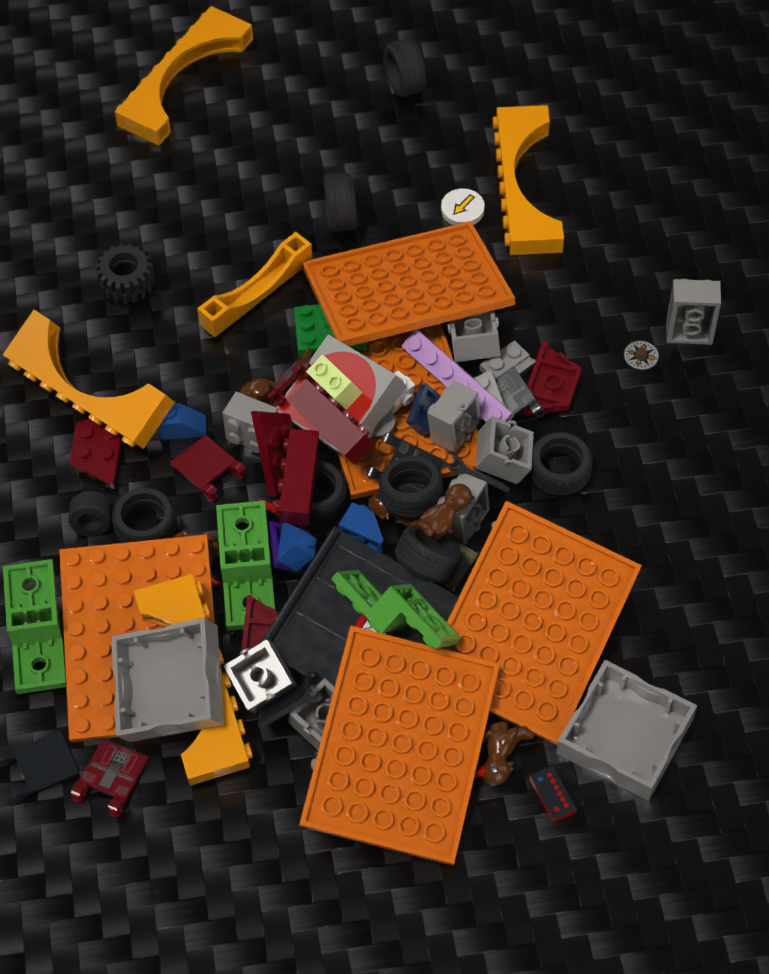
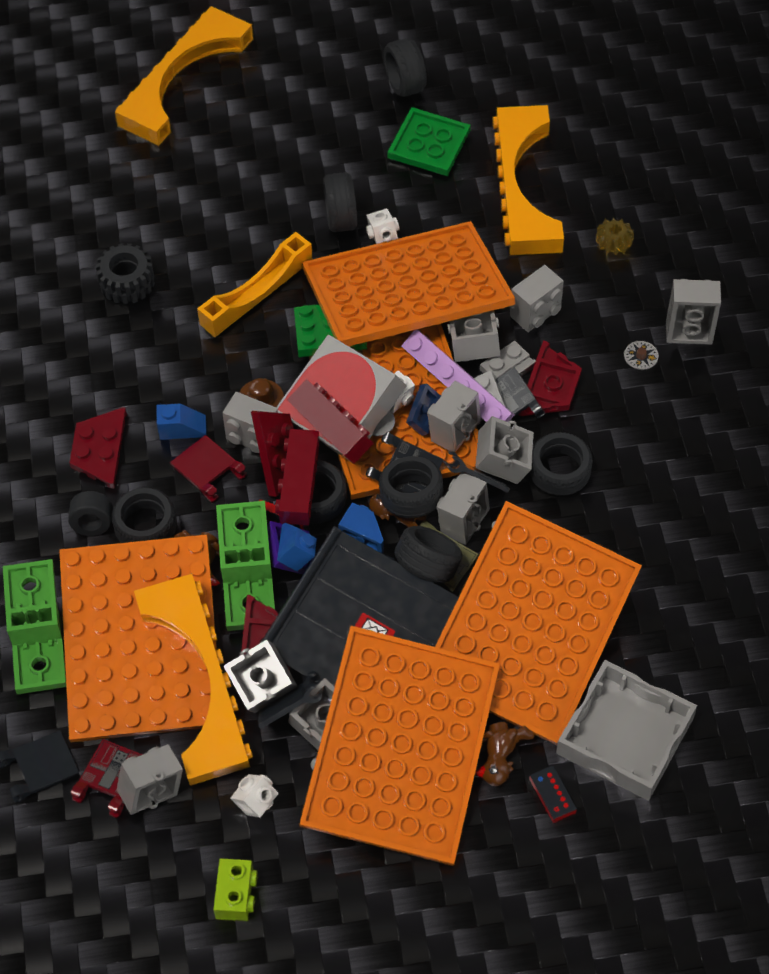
(132, 415): light orange arch -> none
(149, 778): none -> light grey brick
(167, 680): light grey tile -> none
(233, 889): none -> lime brick
(254, 795): none -> white brick
(298, 368): dark red flag -> none
(334, 382): yellowish green brick -> none
(382, 226): none -> white brick
(395, 608): bright green bracket -> none
(429, 141): none -> green plate
(440, 517): reddish brown animal -> none
(462, 206): white tile -> none
(537, 298): none -> light grey brick
(614, 236): none -> clear yellow gear

